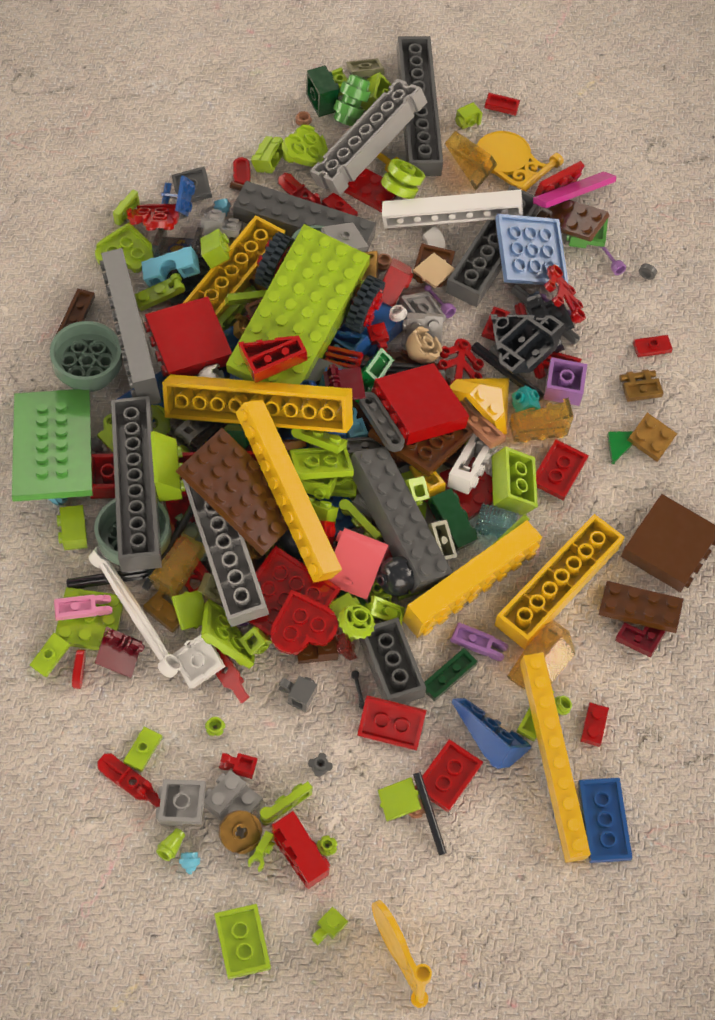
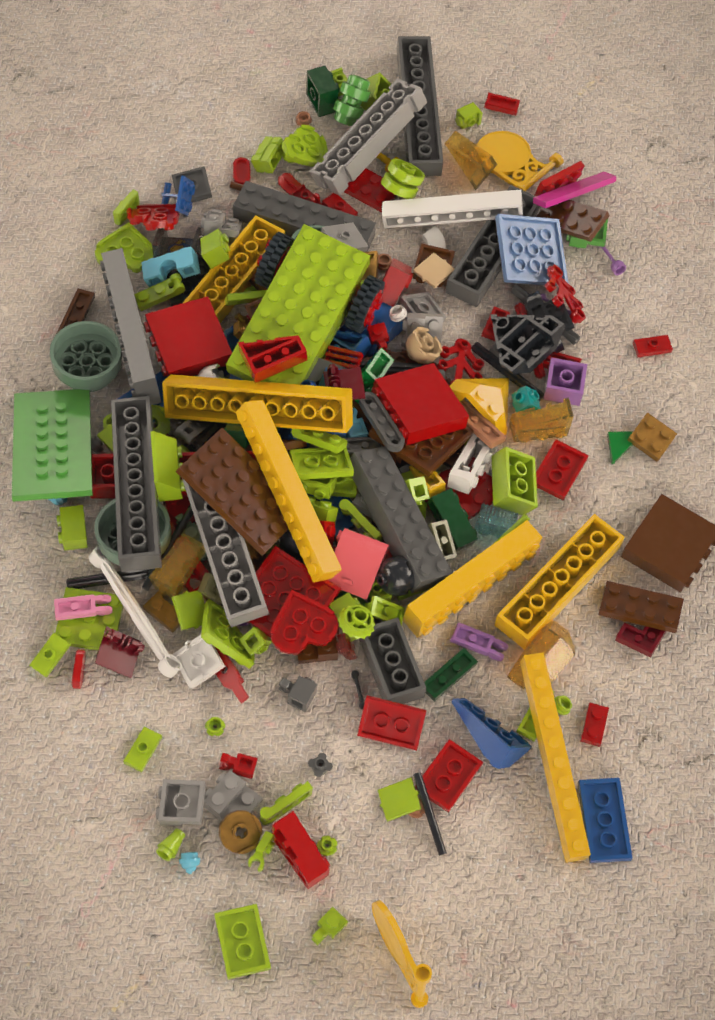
(122, 775): red piece -> none
(222, 205): medium azure plate -> none
(227, 319): lime plate -> none
(365, 67): olive plate -> none
(447, 308): medium lavender hinge -> none
(641, 390): pearl gold plate -> none
(647, 271): dark grey tile -> none

